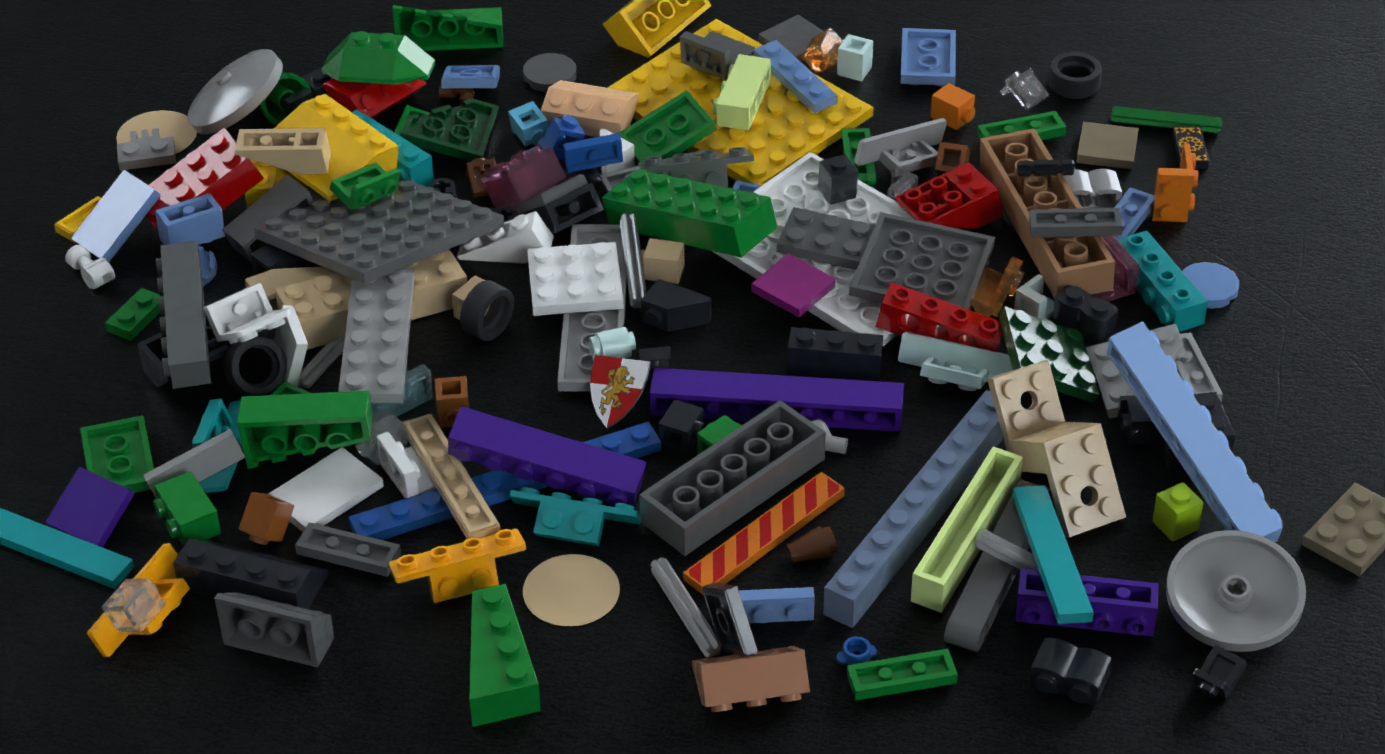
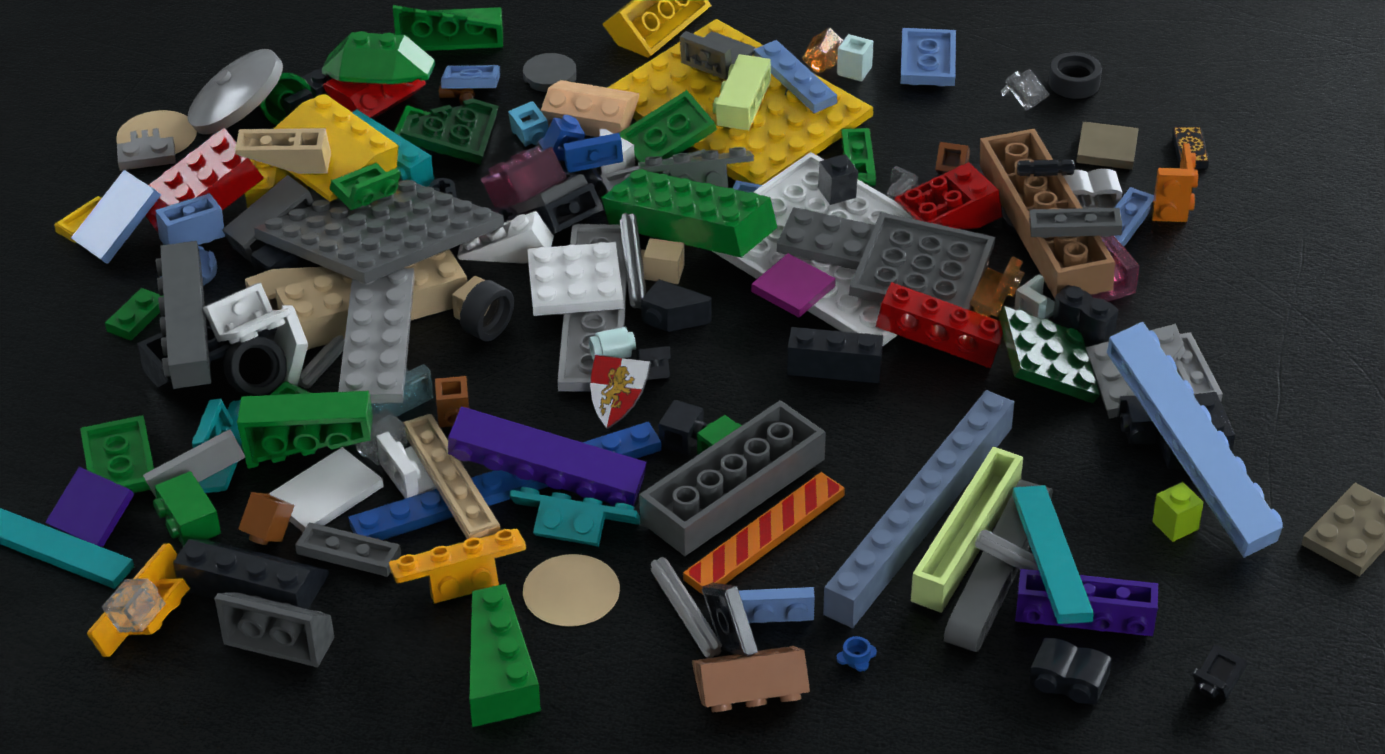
(93, 272): white leg -> none
(475, 171): reddish brown bracket -> none
(746, 395): dark purple brick -> none
(792, 34): dark grey tile -> none
(812, 546): reddish brown cone -> none
(832, 443): light grey arm -> none
(901, 674): green plate -> none
(904, 148): light grey bracket -> none
(951, 361): light aqua bracket -> none
(953, 105): orange brick -> none
(1047, 126): green plate -> none
(1068, 452): tan bracket -> none
(1164, 284): teal brick -> none
(1165, 119): green axle -> none
(1214, 282): medium blue tile -> none
(1235, 590): light grey dish -> none

